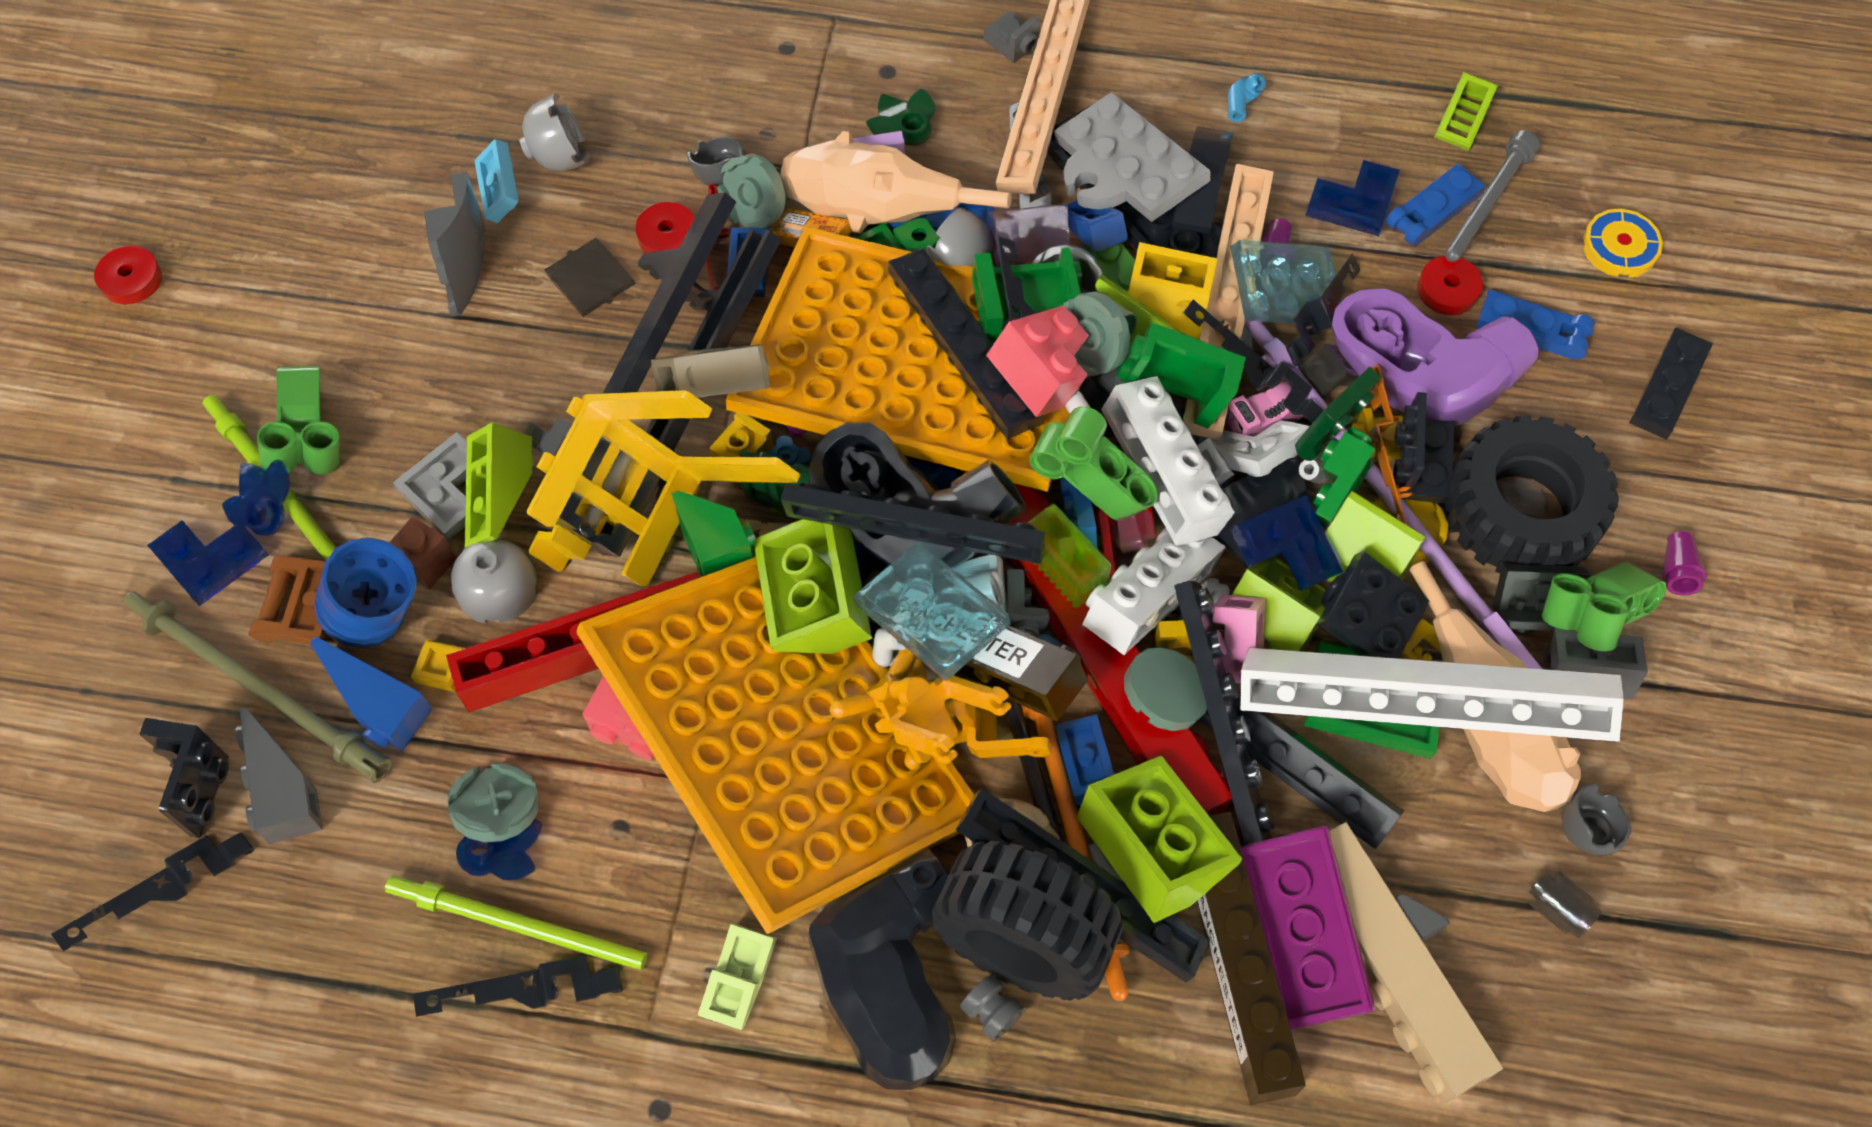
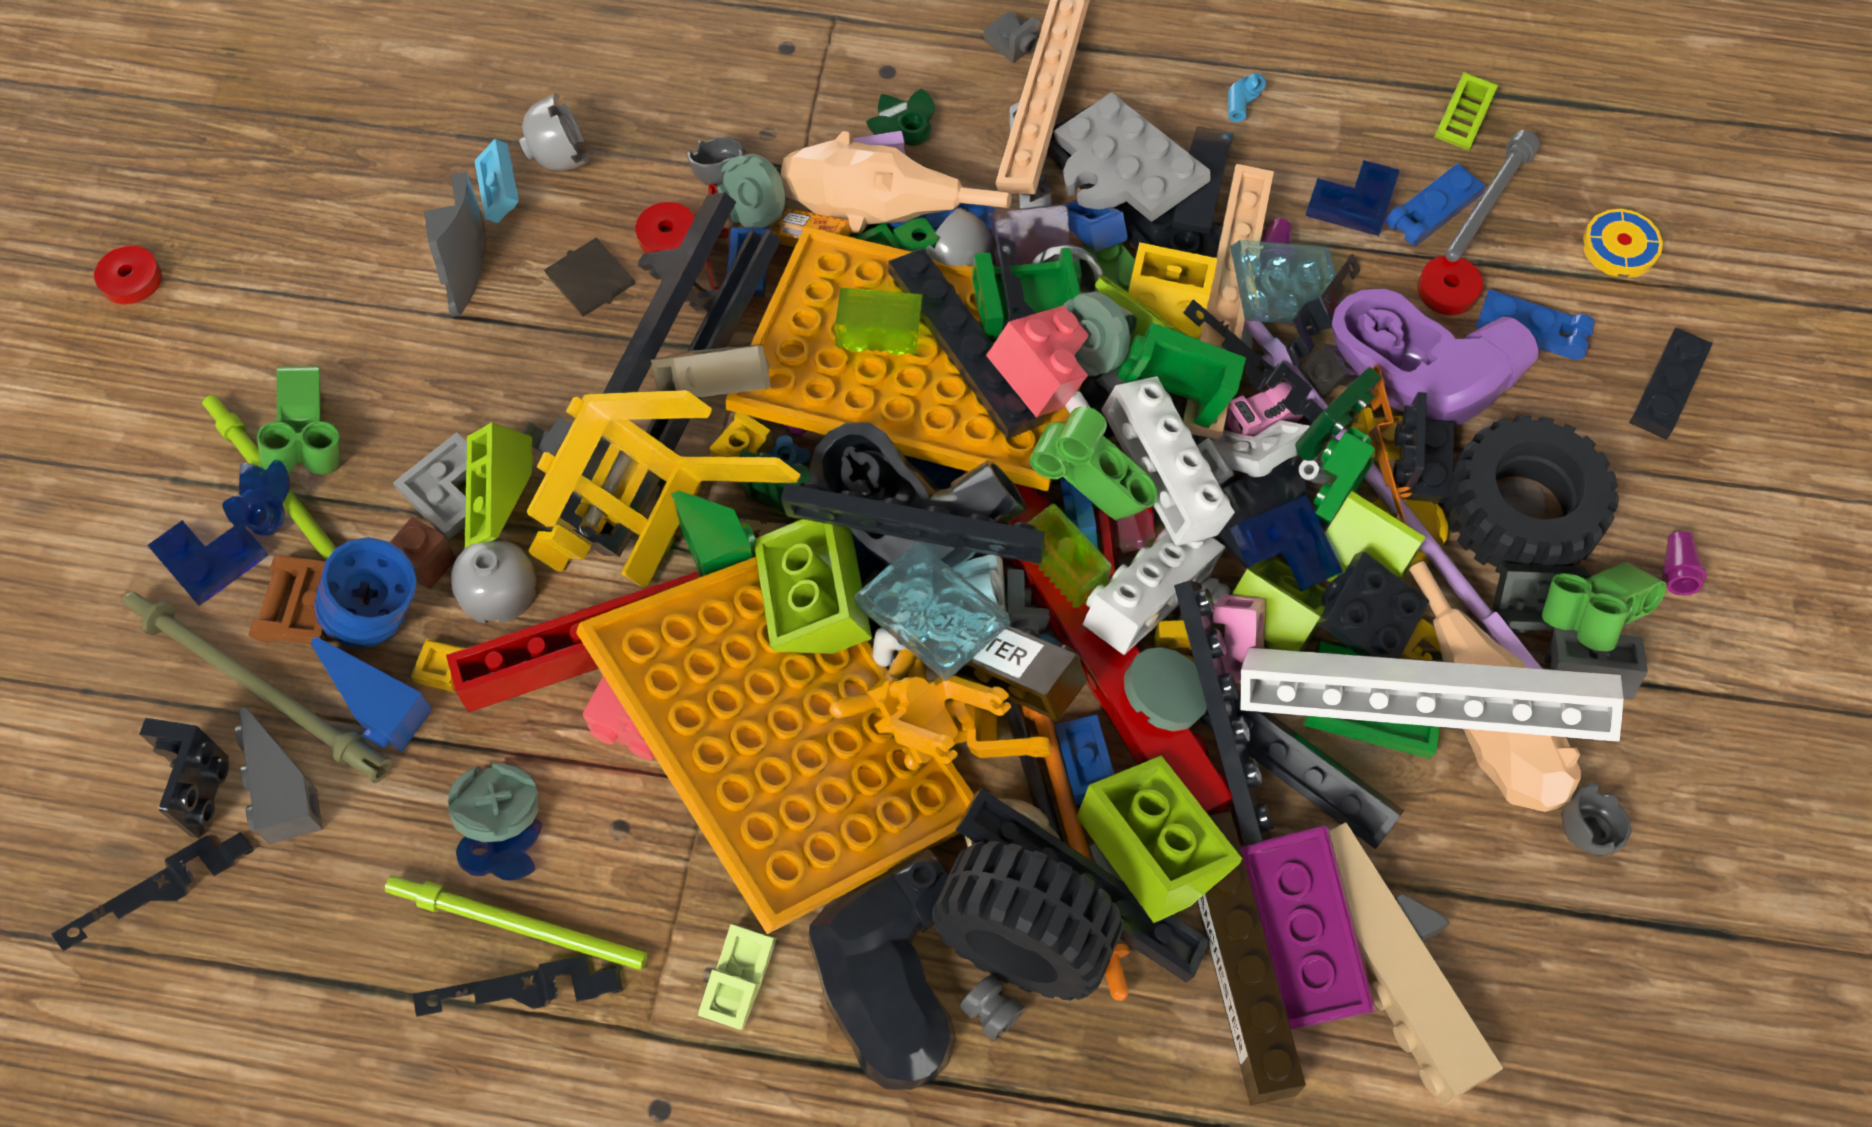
(878, 321): none -> clear neon green brick
(1564, 903): clear smoke brick -> none

